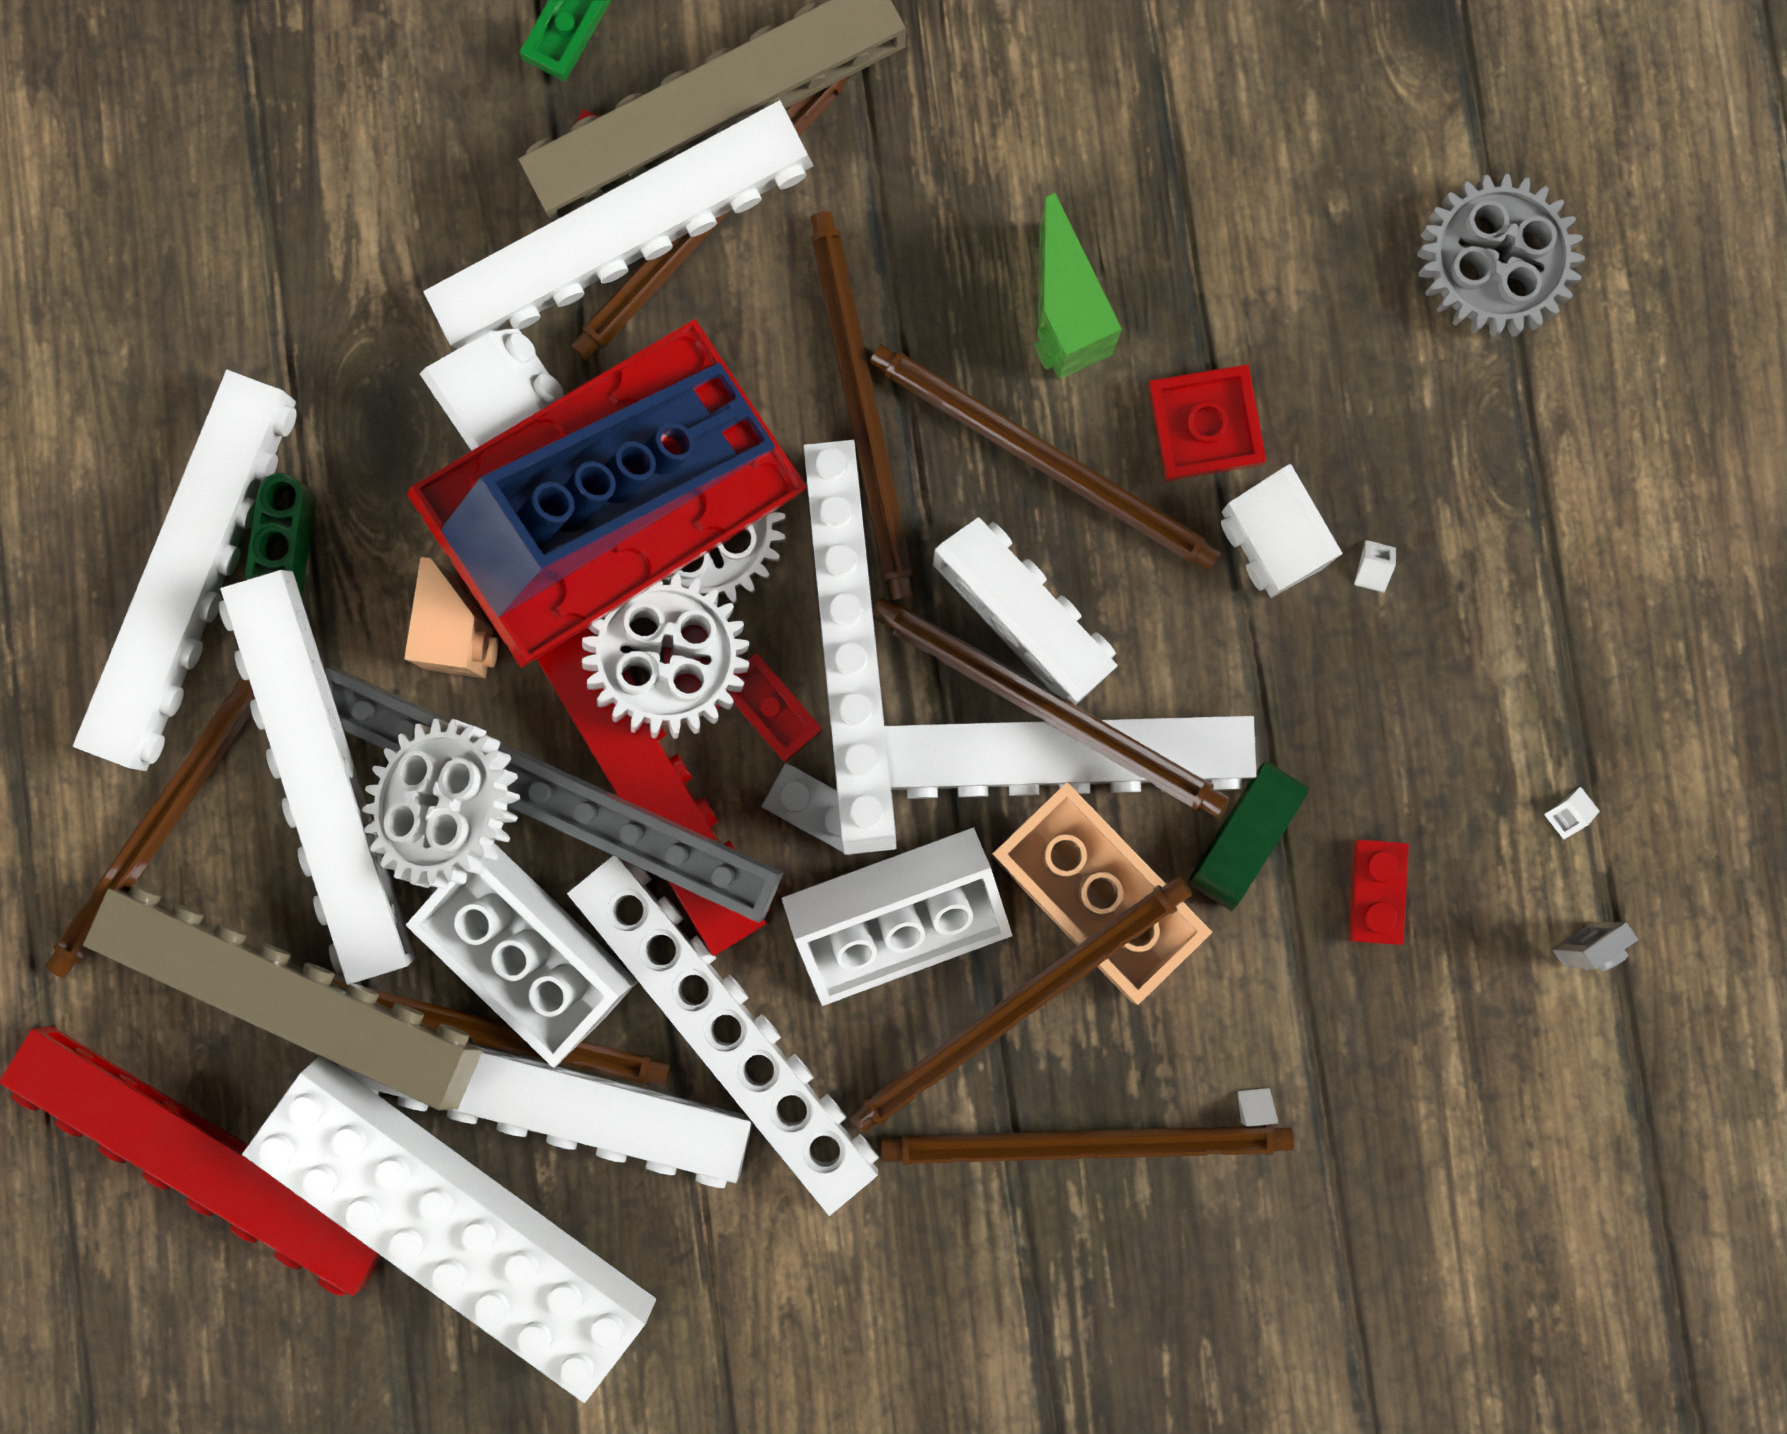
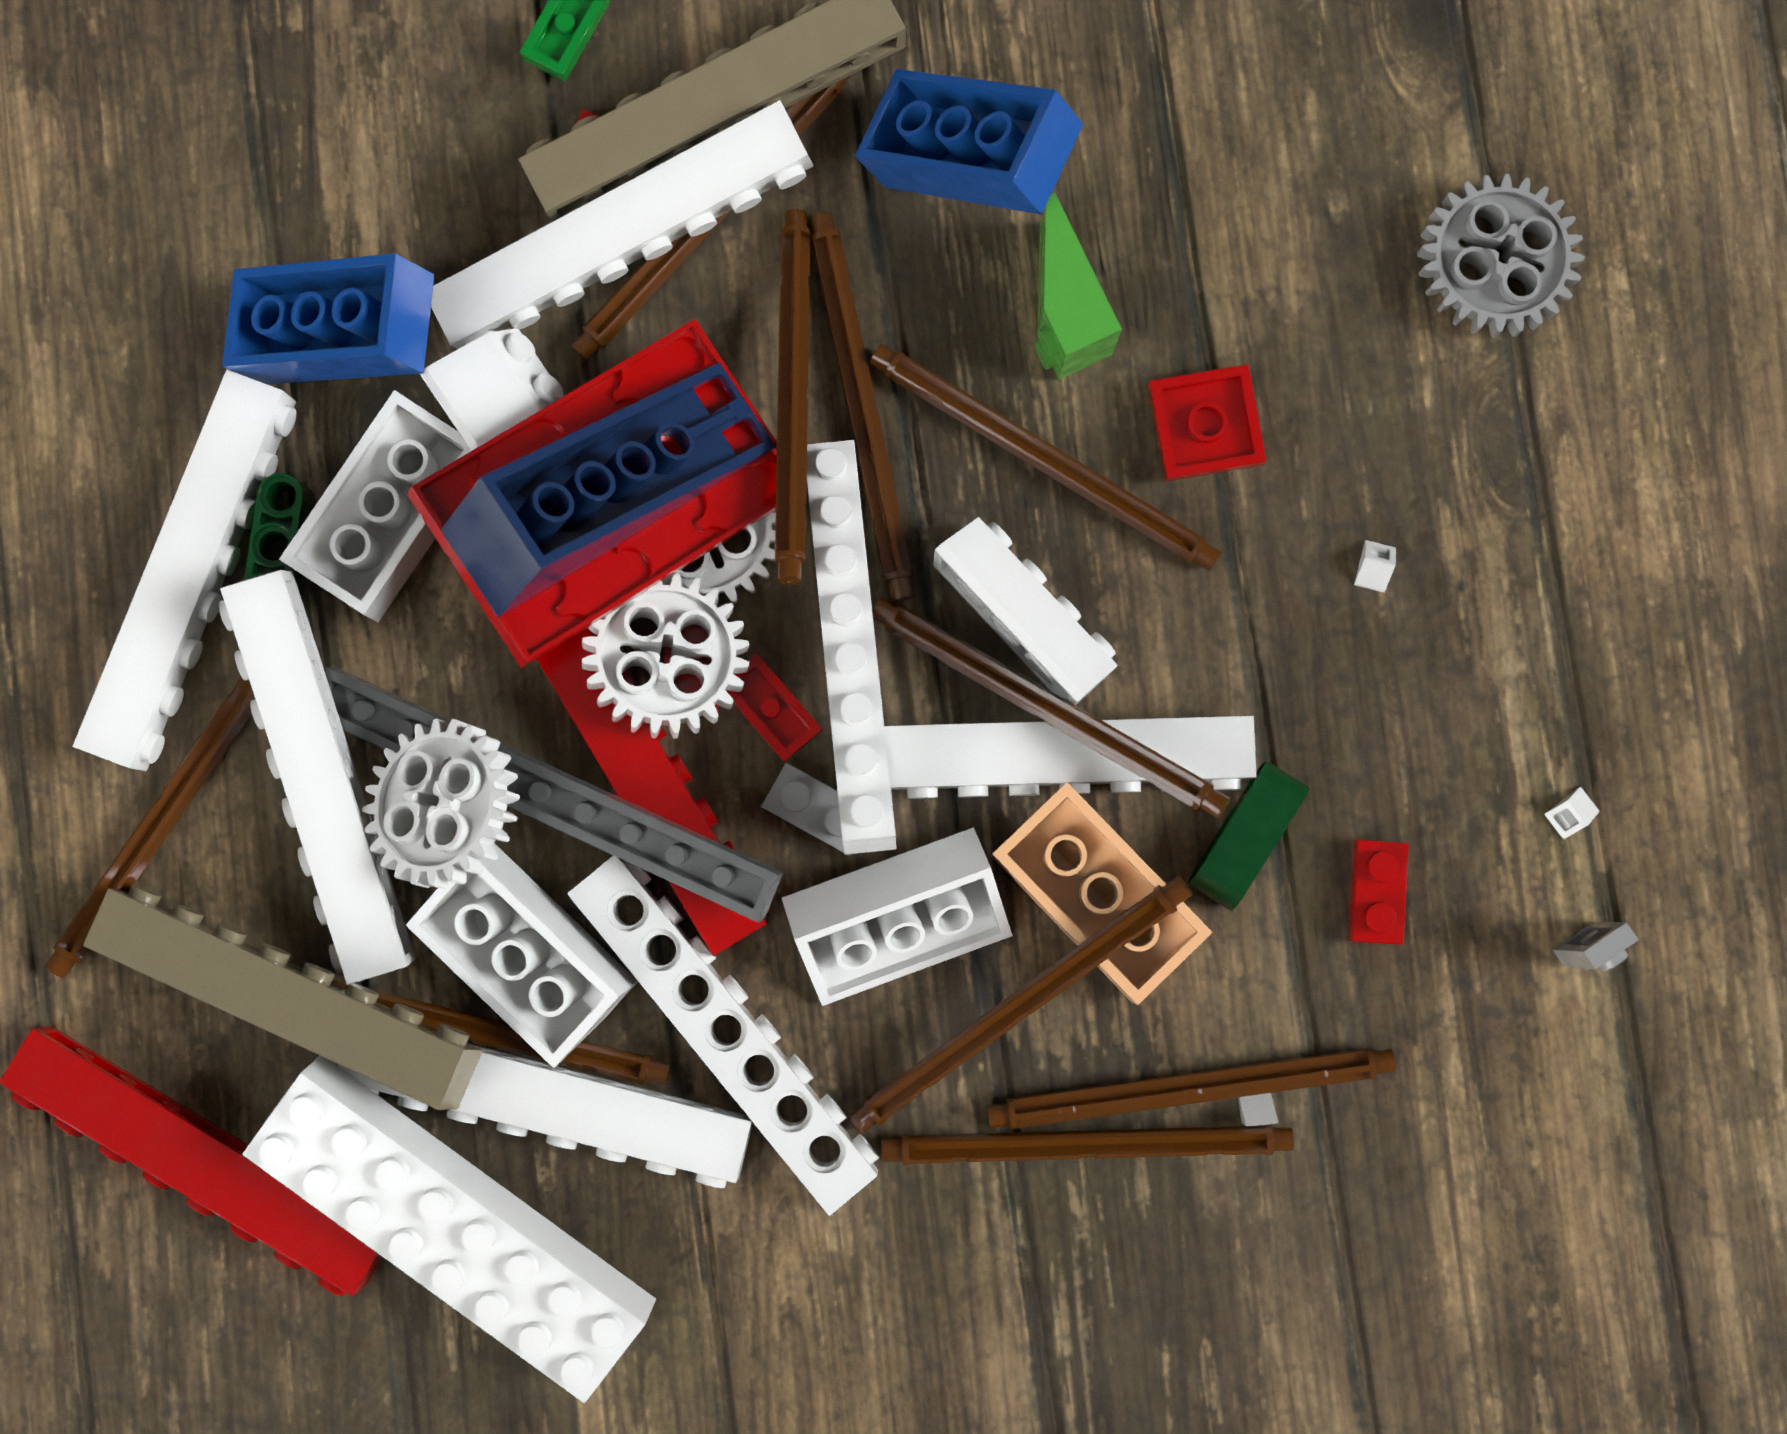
(329, 320): none -> blue brick
(364, 527): none -> white slope
(447, 627): light nougat slope -> none
(792, 399): none -> reddish brown piece
(970, 140): none -> blue brick
(1191, 1088): none -> reddish brown piece
(1279, 532): white slope -> none

